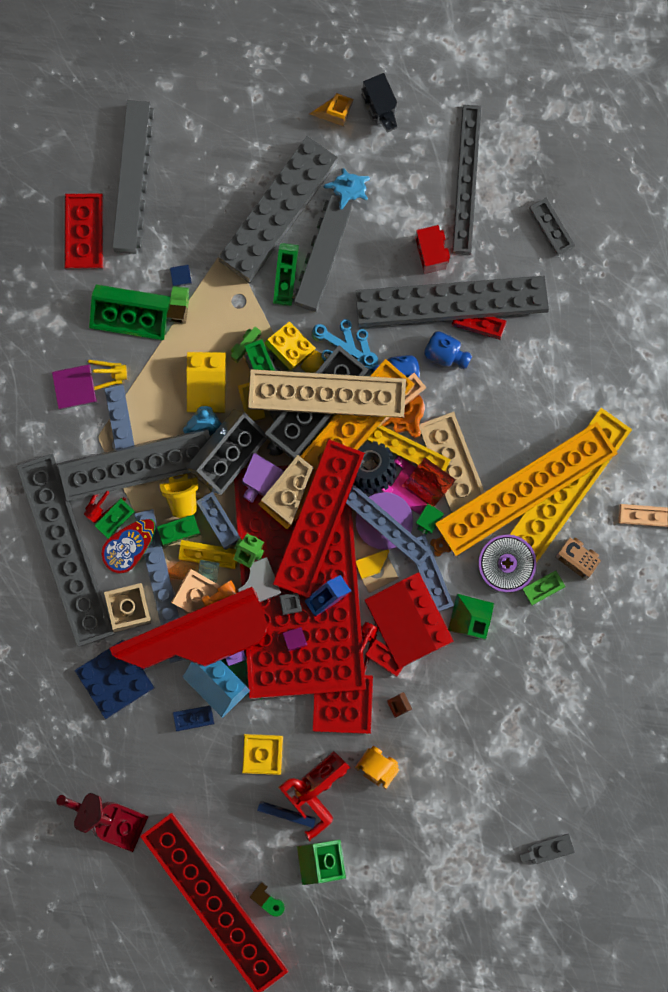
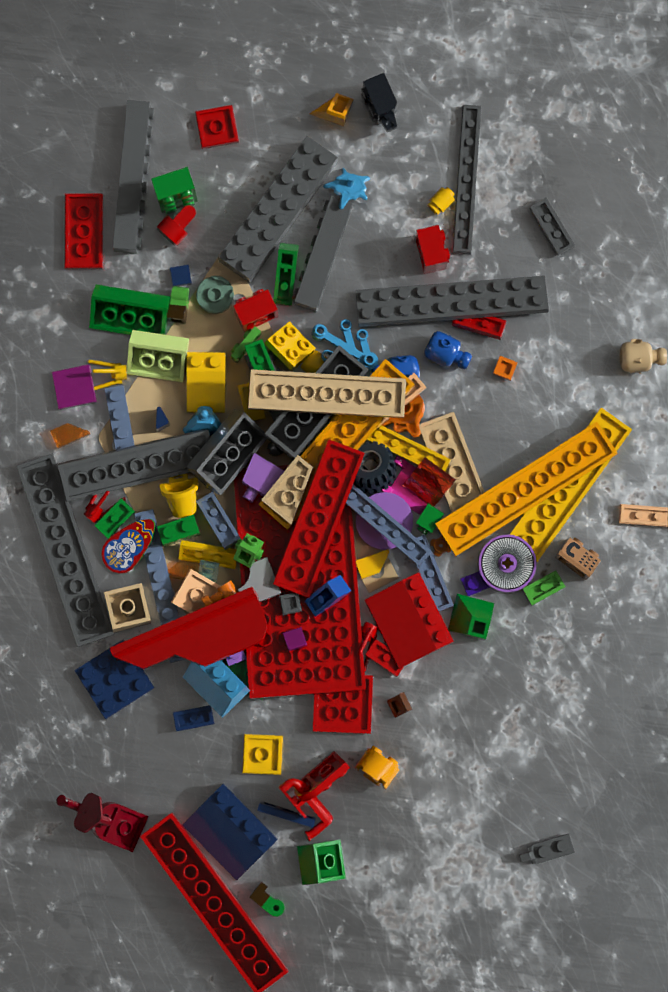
(68, 434): none -> clear orange tile
(157, 356): none -> yellowish green slope
(161, 420): none -> dark blue slope
(173, 229): none -> red piece
(174, 190): none -> green brick
(215, 294): none -> sand green tile
(216, 127): none -> red tile
(230, 831): none -> dark blue slope
(255, 310): none -> red brick
(441, 200): none -> yellow brick
(474, 583): none -> dark purple plate
(505, 368): none -> orange plate
(639, 356): none -> tan piece

